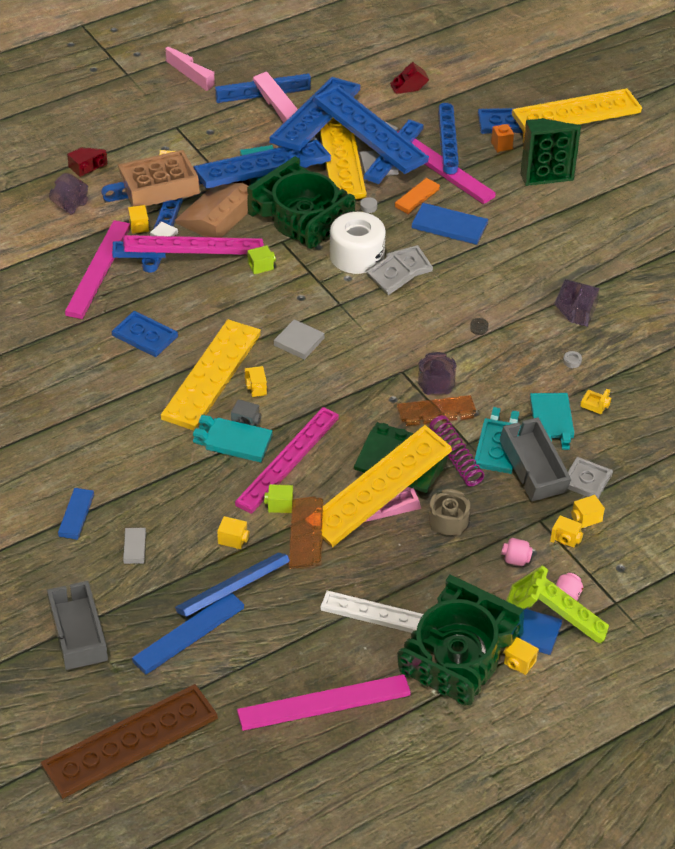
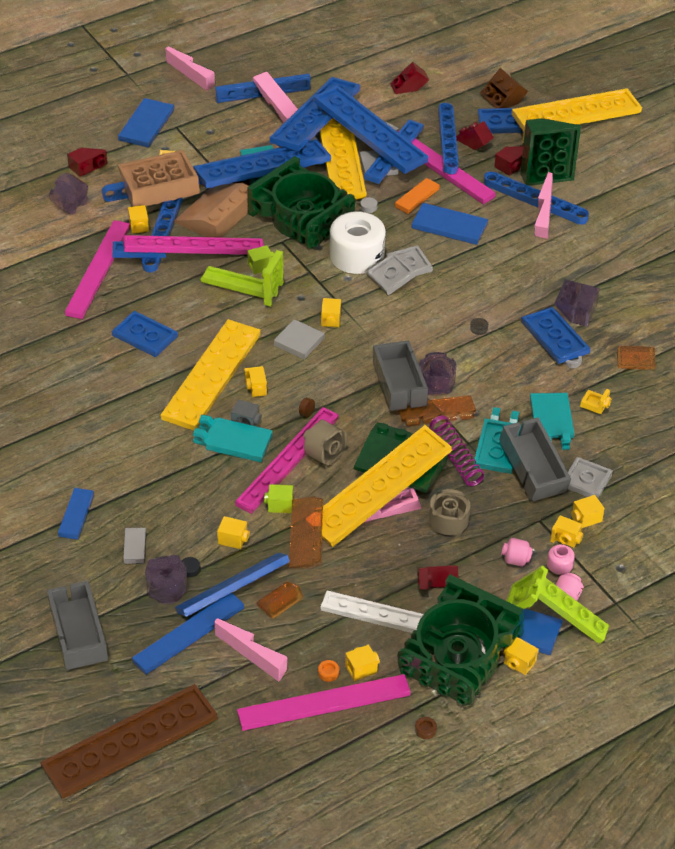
(146, 122): none -> blue tile
(164, 230): white piece -> none
(166, 579): none -> clear purple brick
(192, 566): none -> black tile
(243, 642): none -> bright pink slope
(246, 284): none -> lime bracket
(280, 599): none -> clear orange slope
(306, 407): none -> reddish brown tile
(325, 442): none -> dark tan brick
(328, 670): none -> orange tile
(331, 312): none -> yellow brick
(361, 662): none -> yellow brick
(400, 375): none -> dark grey piece
(425, 728): none -> reddish brown tile
(435, 575): none -> dark red bracket
(475, 136): none -> dark red slope
(502, 138): orange brick -> none
(503, 90): none -> reddish brown slope
(509, 159): none -> dark red slope
(530, 192): none -> blue beam
(544, 204): none -> bright pink slope
(555, 335): none -> blue tile
(560, 559): none -> bright pink head
(636, 357): none -> clear orange slope

